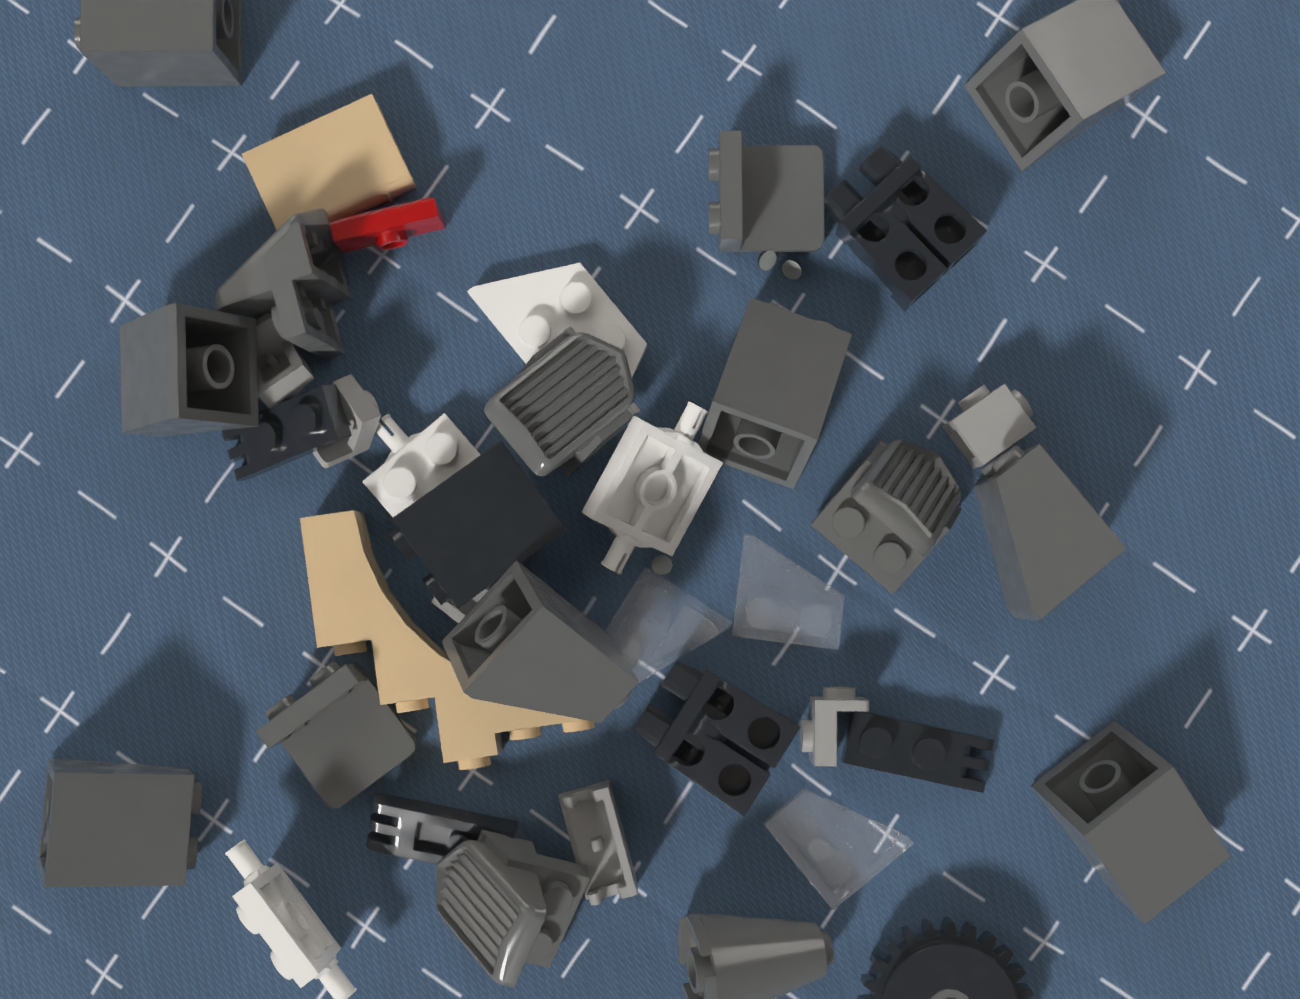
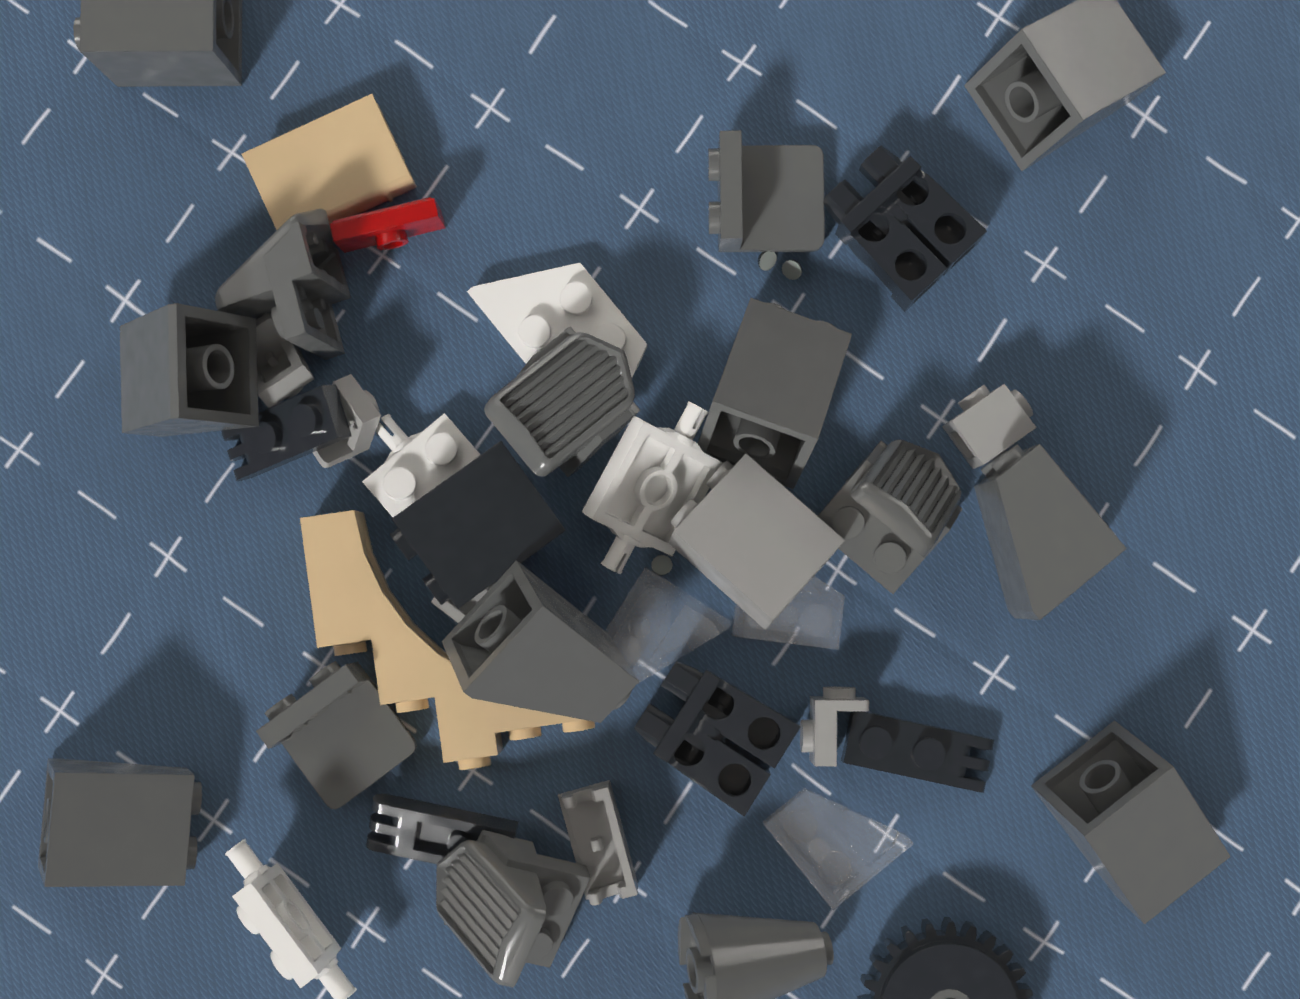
(753, 539): none -> light grey brick

